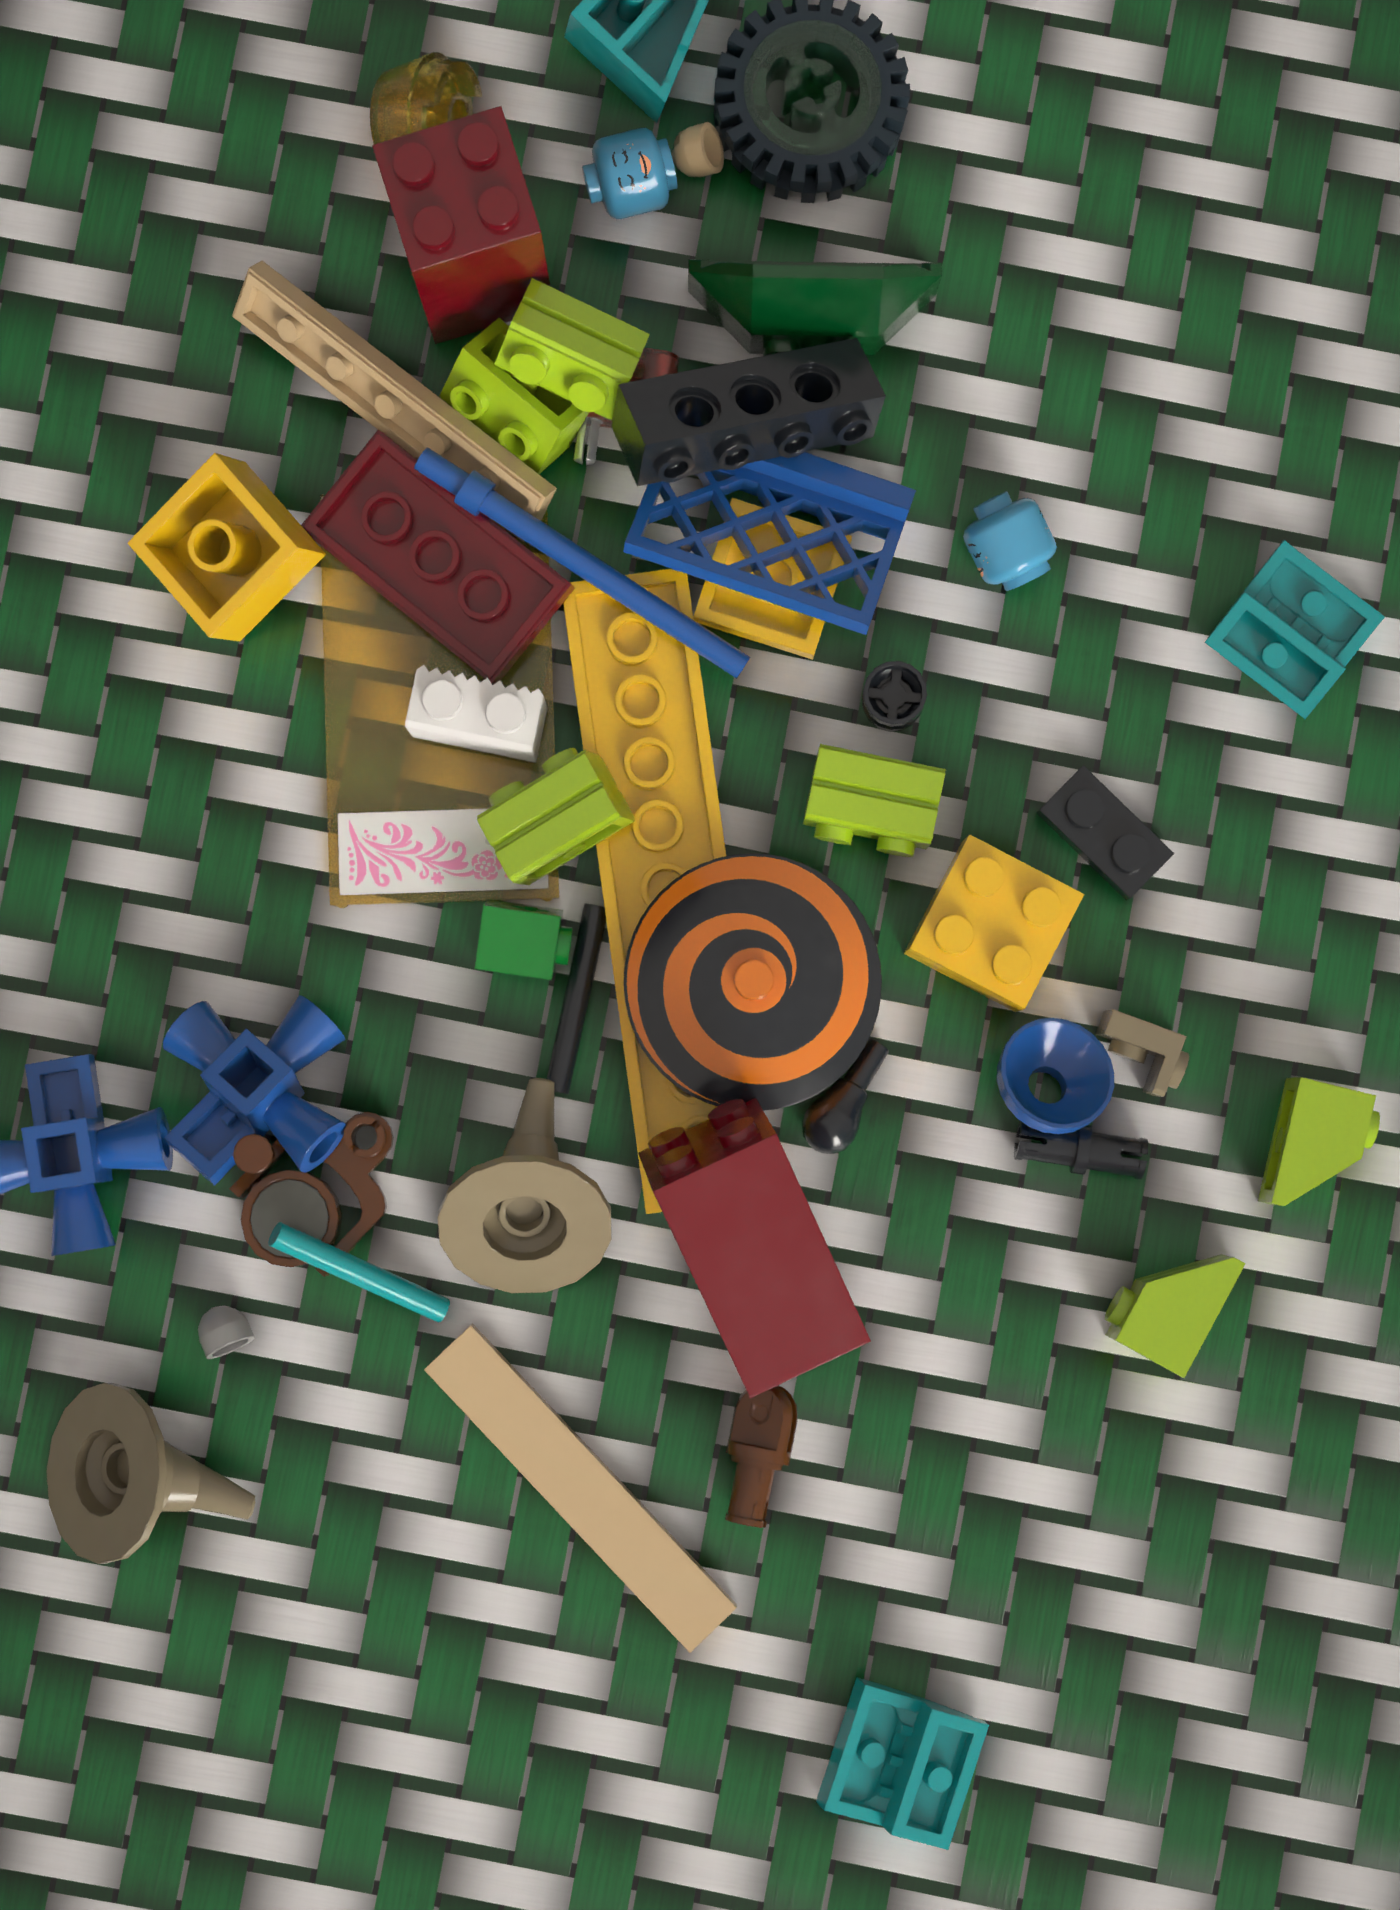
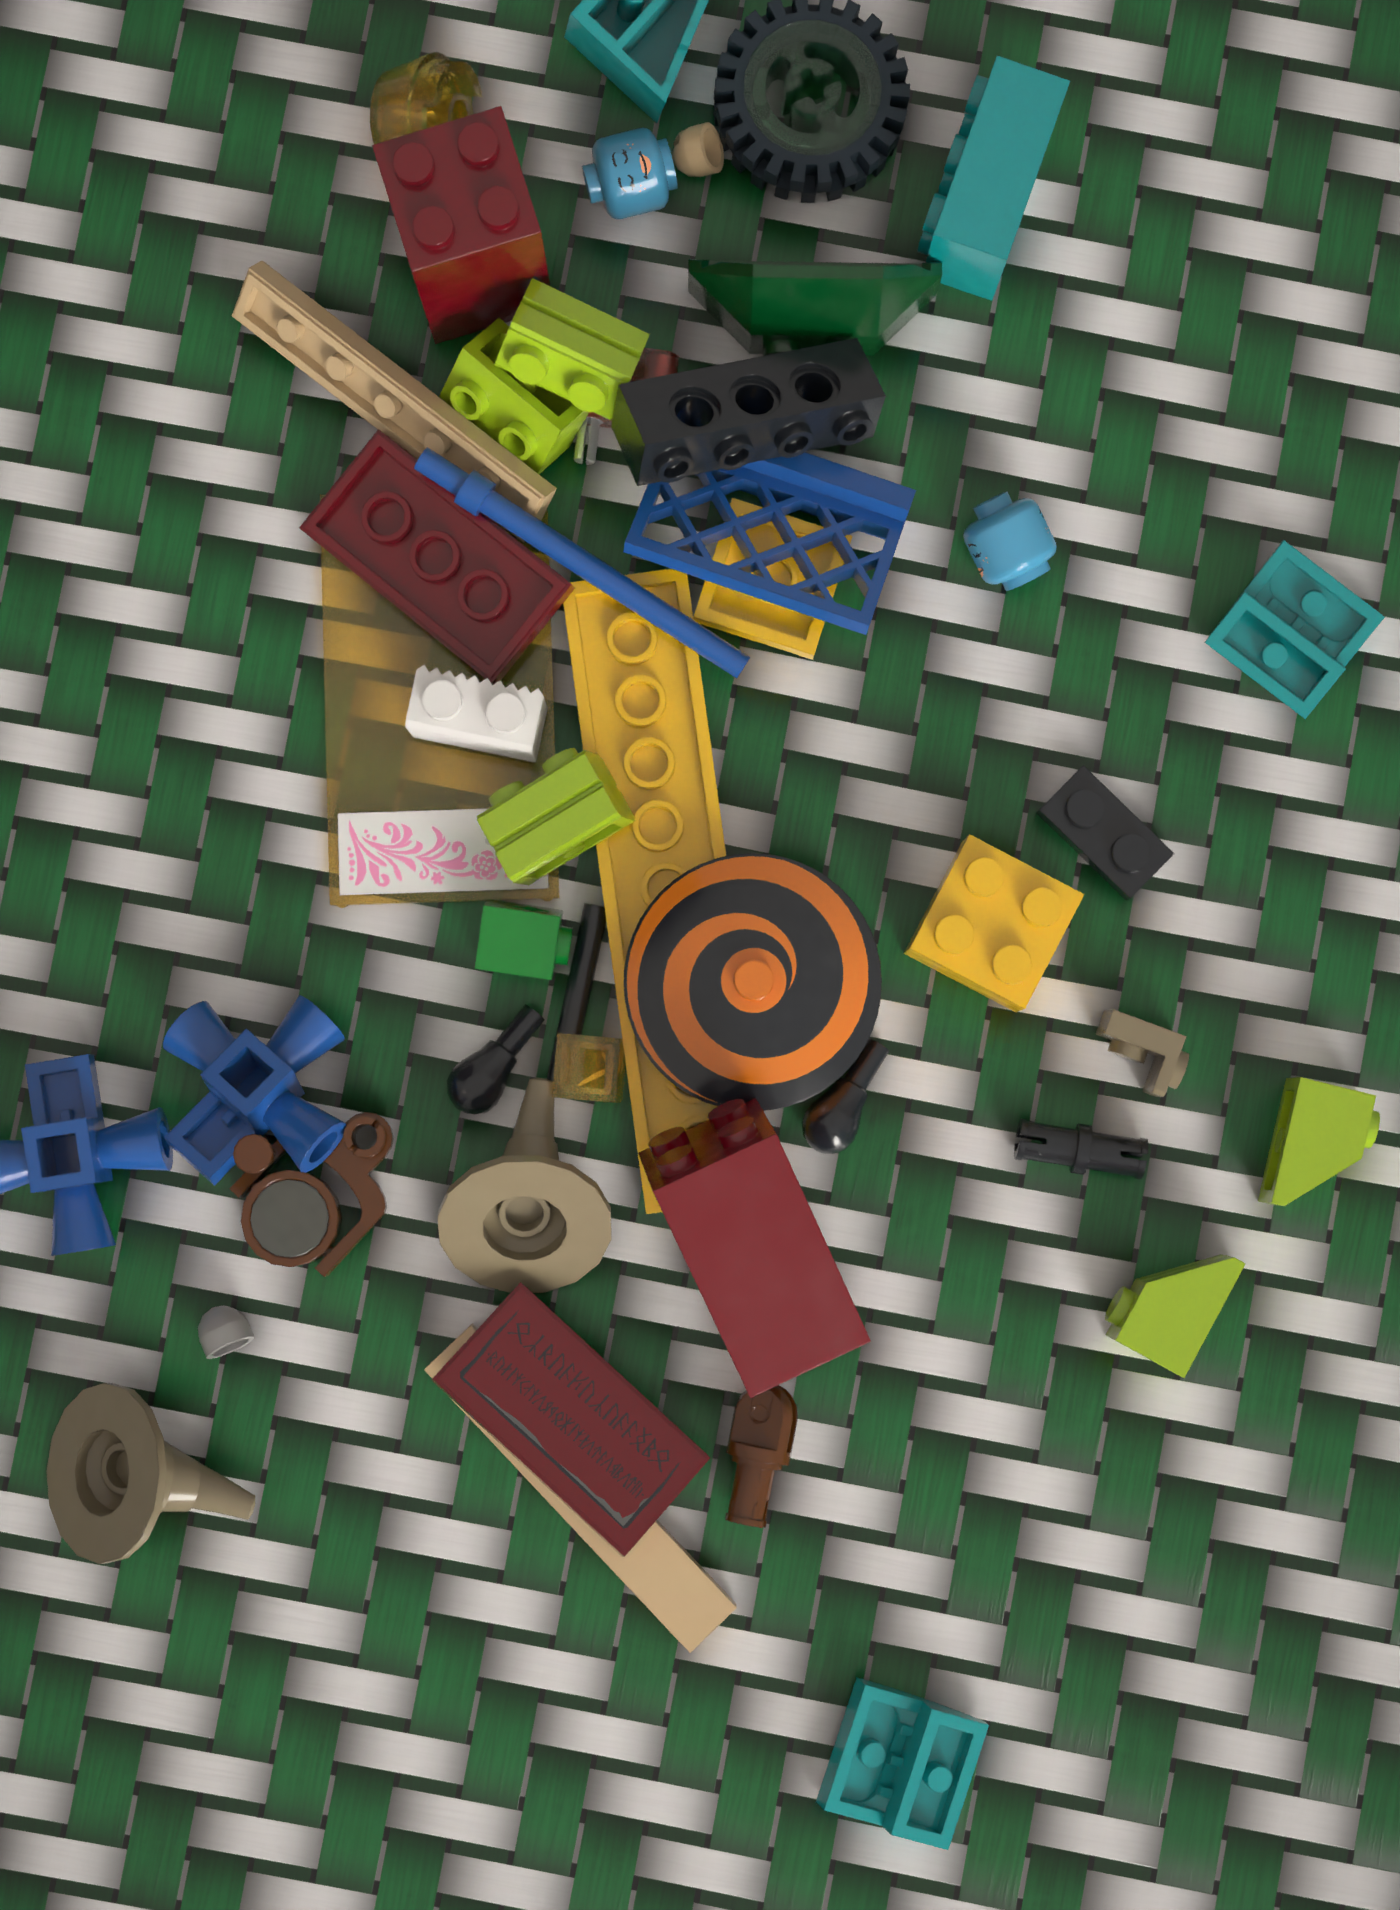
(226, 548): yellow brick -> none
(358, 1272): teal bar -> none
(481, 1078): none -> black piece
(571, 1419): none -> dark red tile
(589, 1068): none -> clear yellow slope
(873, 800): lime brick -> none
(894, 685): black wheel -> none
(991, 175): none -> teal brick
(1069, 1056): blue piece -> none

